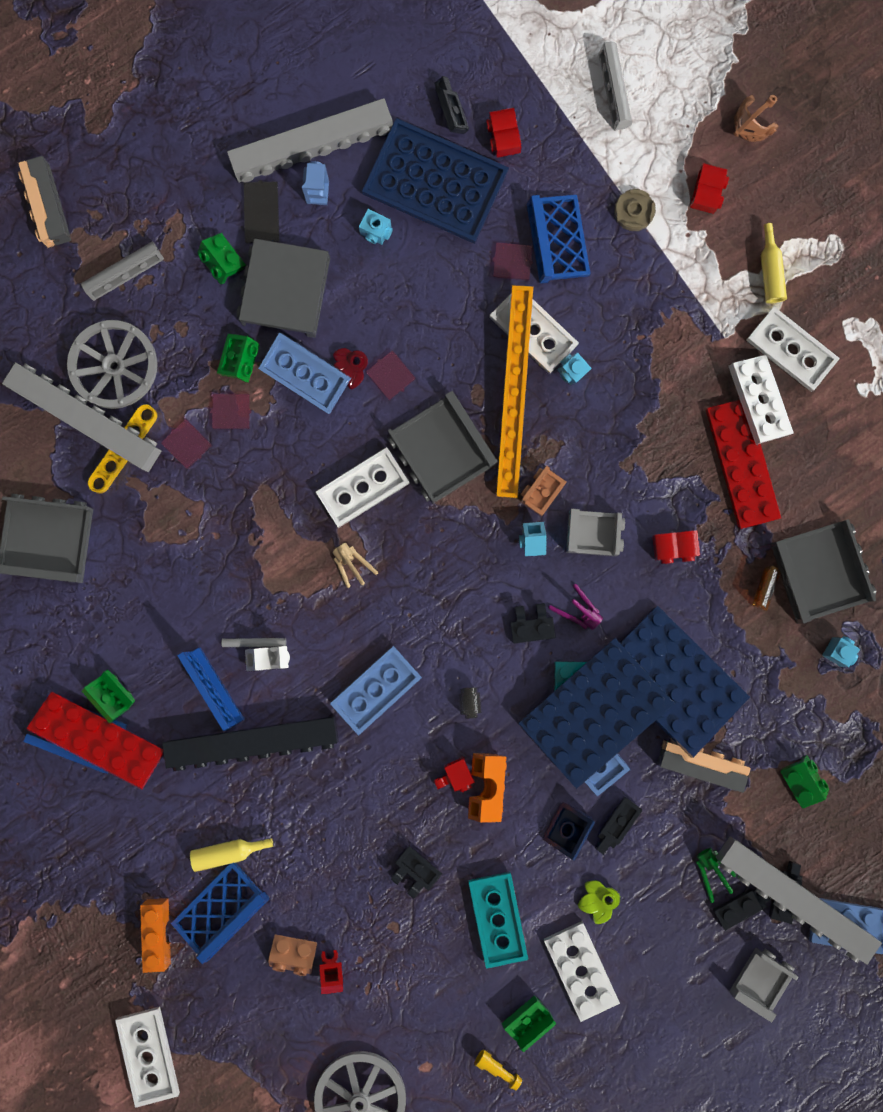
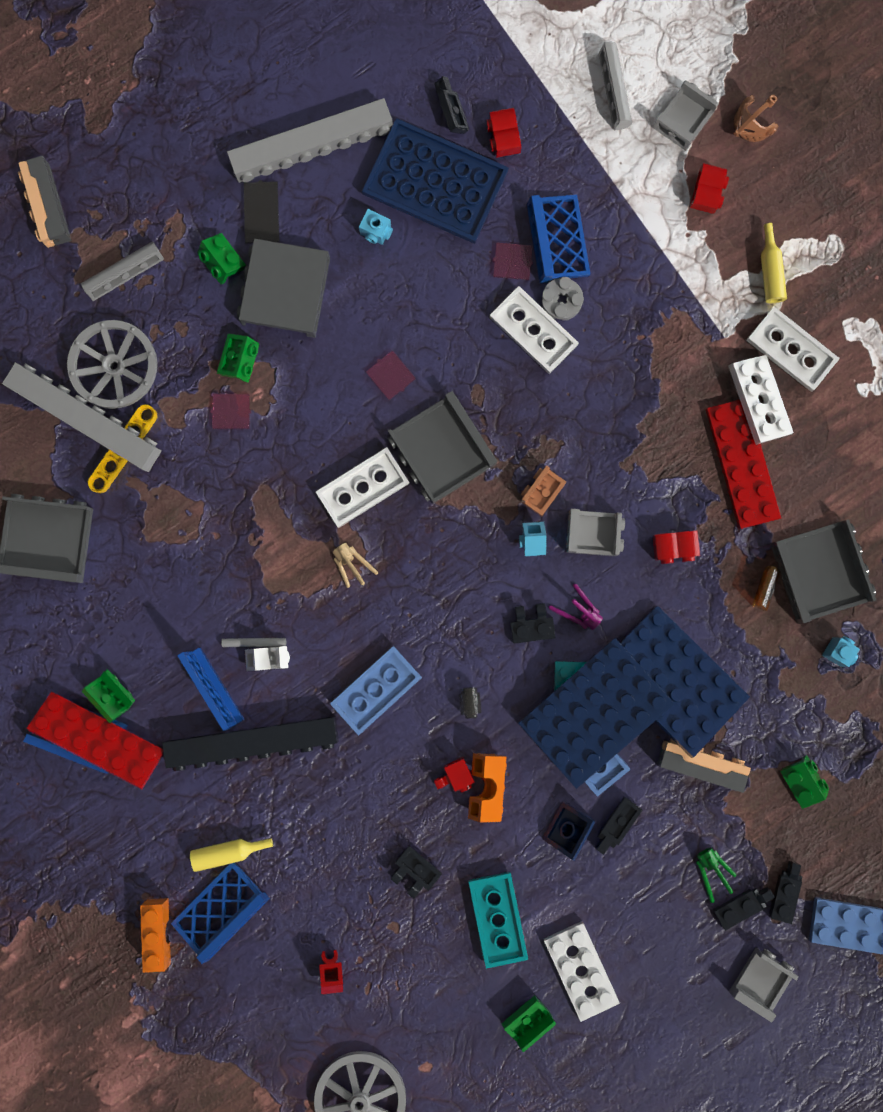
(137, 1068): white plate -> none
(186, 444): clear pink piece -> none
(292, 955): nougat bracket -> none
(304, 373): medium blue plate -> none
(315, 183): medium blue window -> none
(346, 364): dark red plate -> none
(486, 1062): yellow piece -> none
(514, 391): light orange plate -> none
(566, 287): none -> light grey plate
(573, 368): medium azure brick -> none
(595, 901): lime plate -> none
(634, 210): dark tan tile -> none
(686, 115): none -> light grey panel
(798, 900): light grey brick -> none

